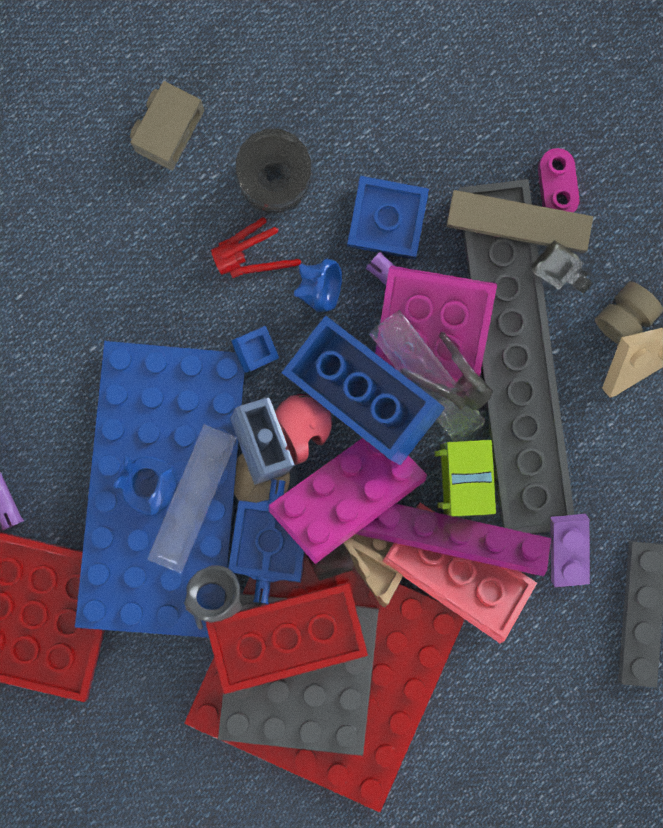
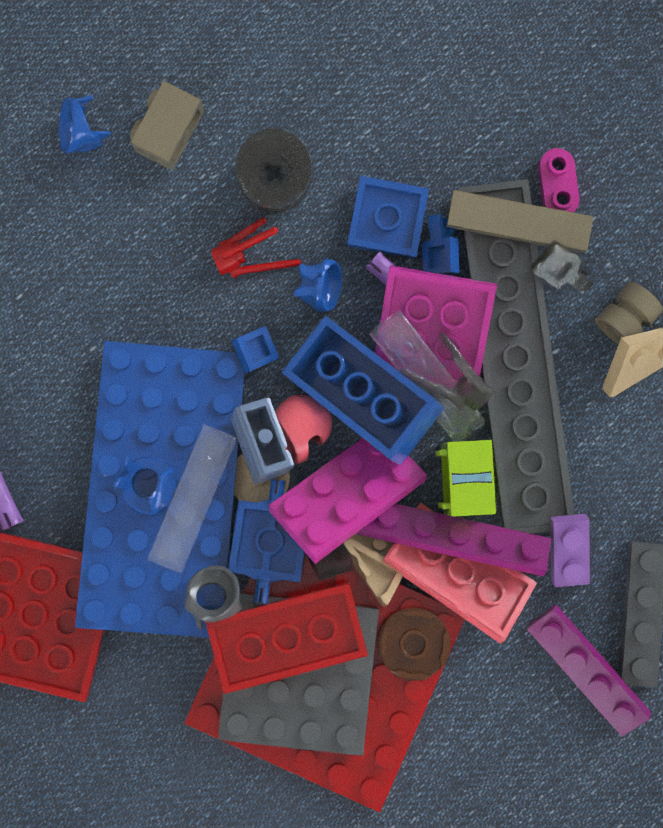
(78, 135): none -> blue piece
(414, 643): none -> reddish brown tile
(442, 251): none -> blue plate
(589, 670): none -> magenta plate

